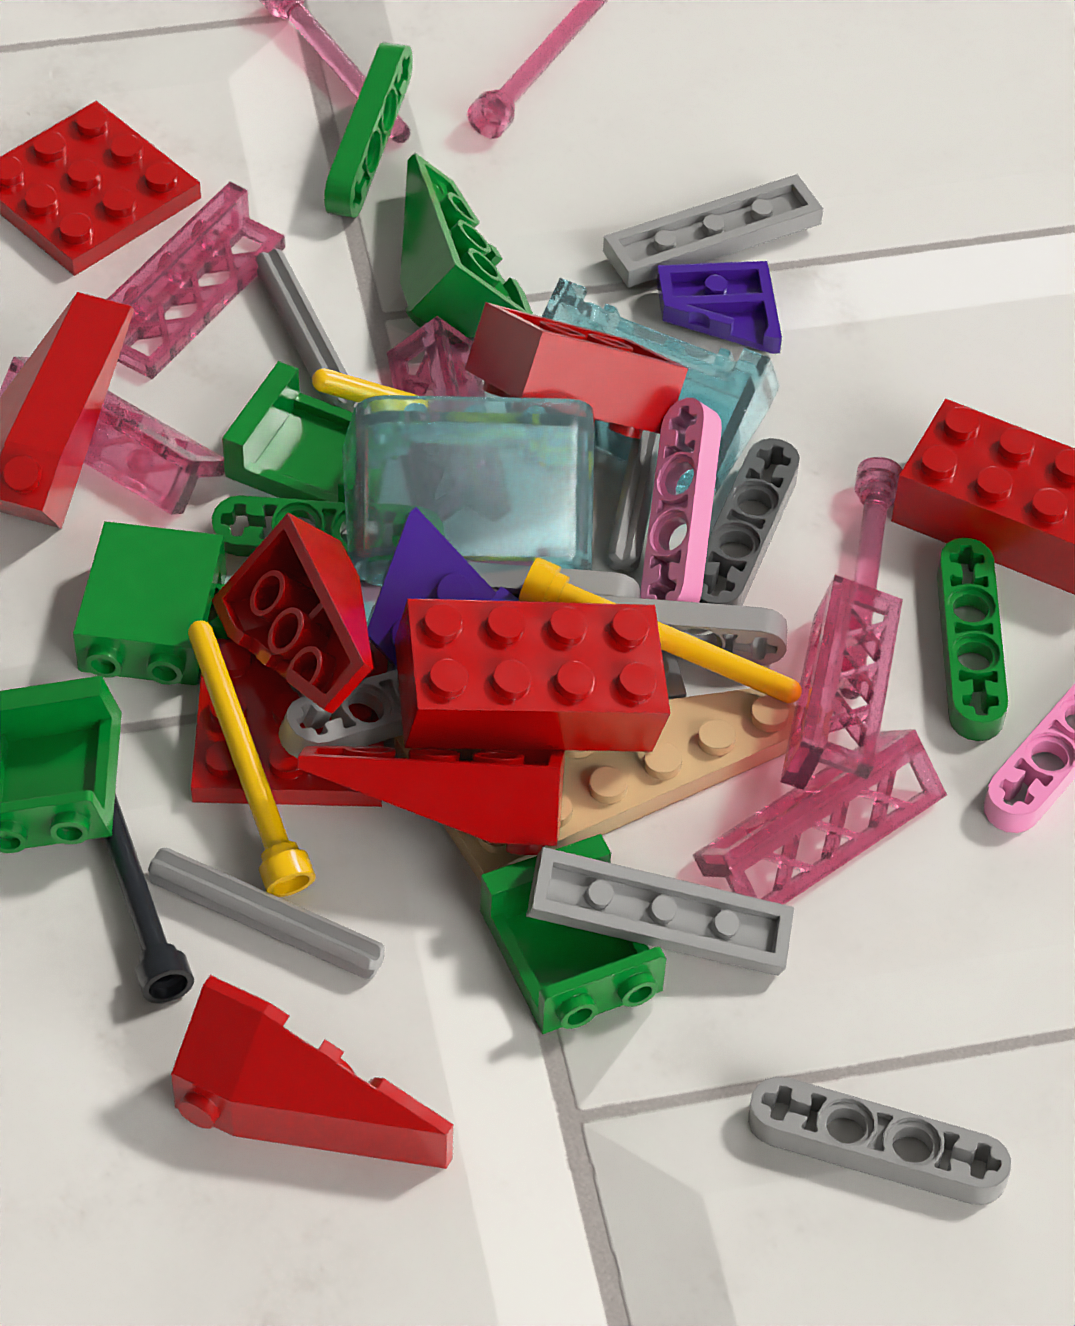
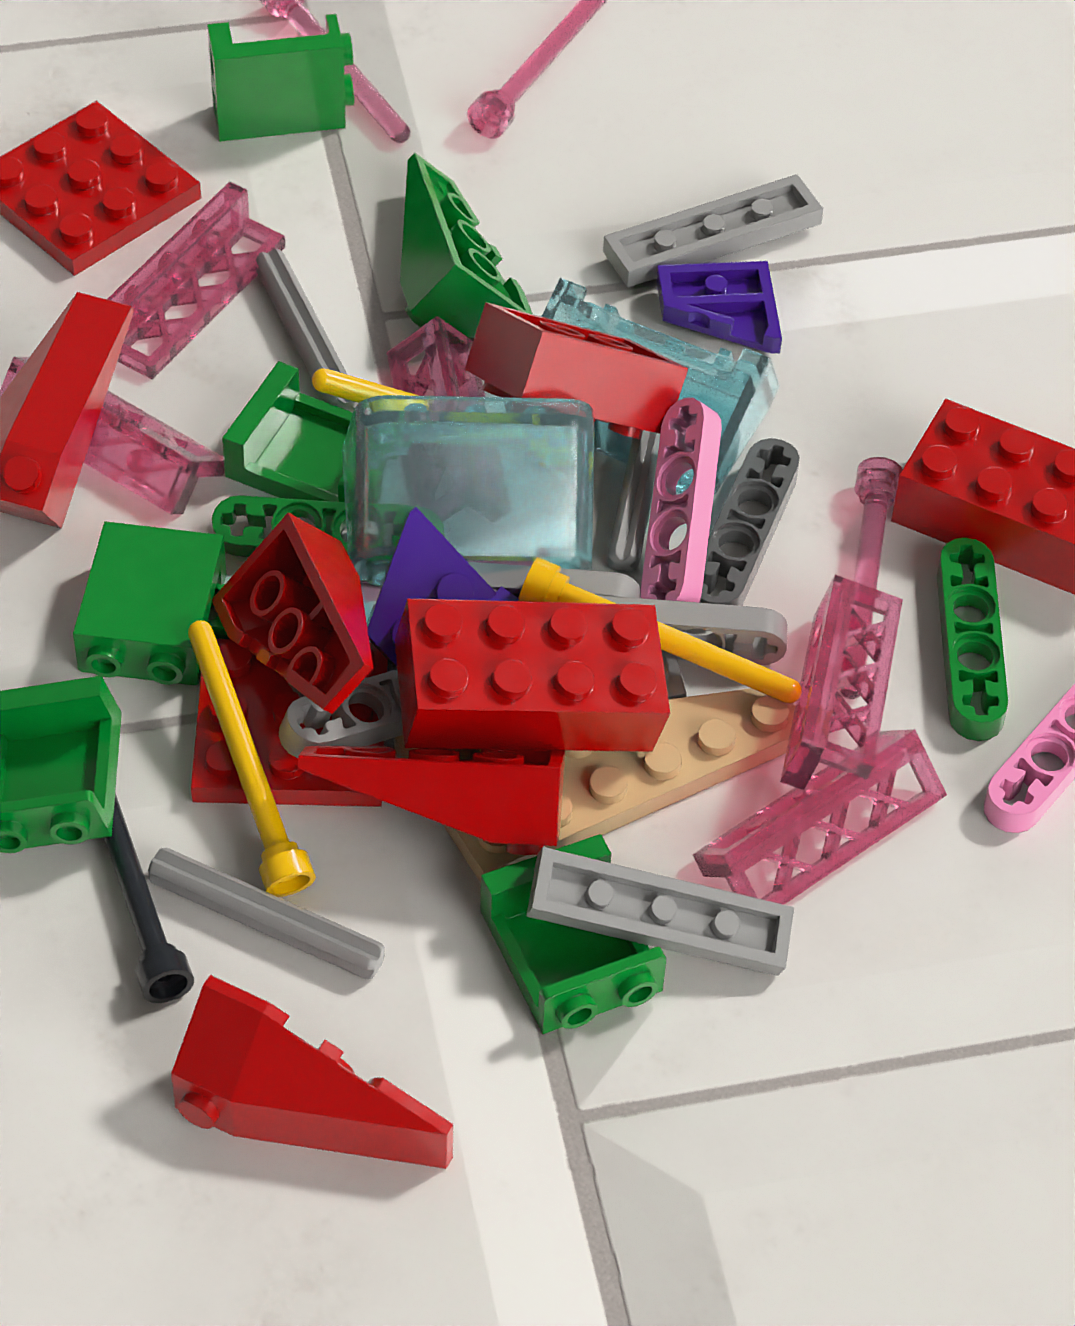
(280, 83): none -> green panel
(368, 130): green beam -> none
(875, 1151): light grey beam -> none

